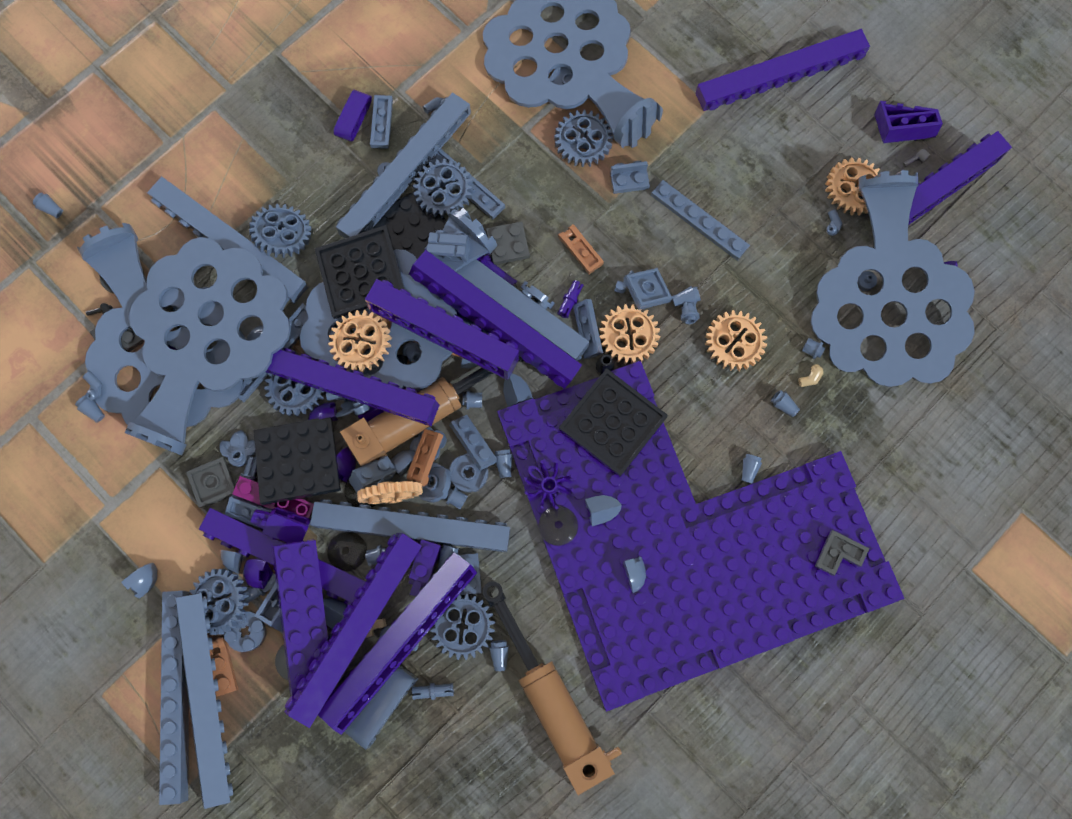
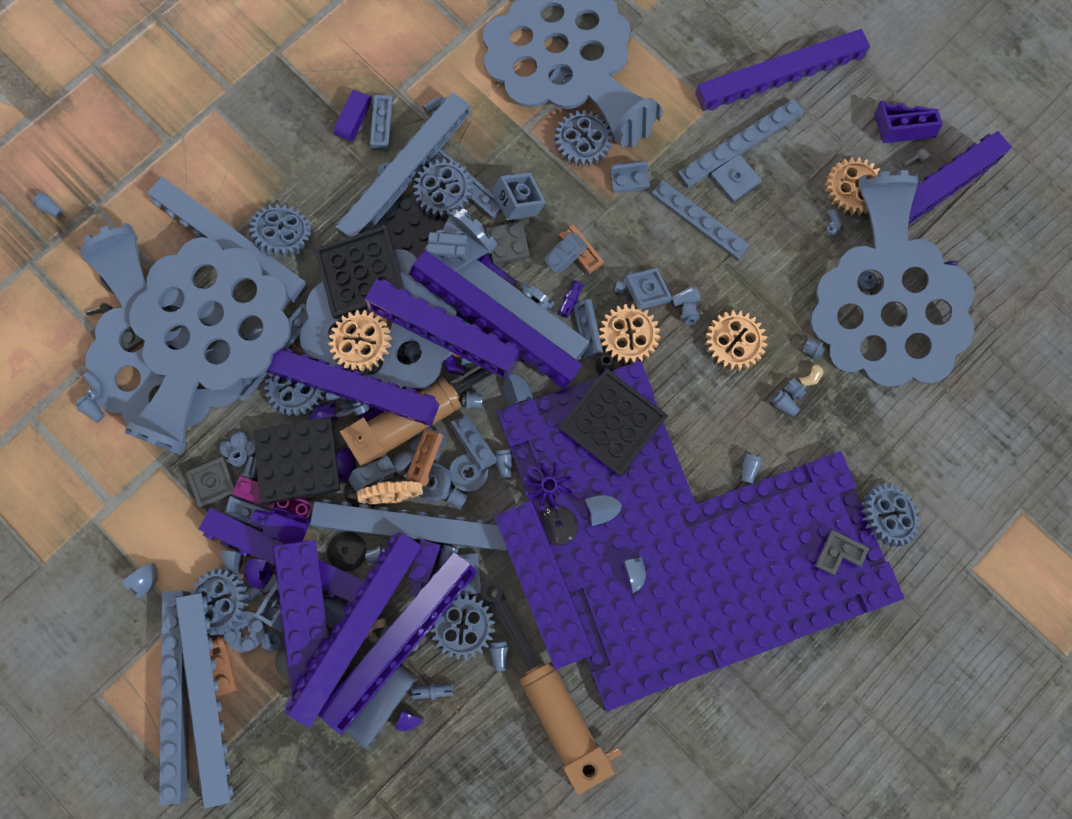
(271, 641): none -> sand blue tile
(408, 721): none -> dark purple brick
(452, 367): none -> dark purple arm
(518, 196): none -> sand blue brick
(544, 585): none -> dark purple brick
(565, 252): none -> sand blue brick
(736, 178): none -> sand blue plate
(740, 143): none -> sand blue plate
(795, 389): none -> sand blue hose
(892, 529): none -> sand blue gear

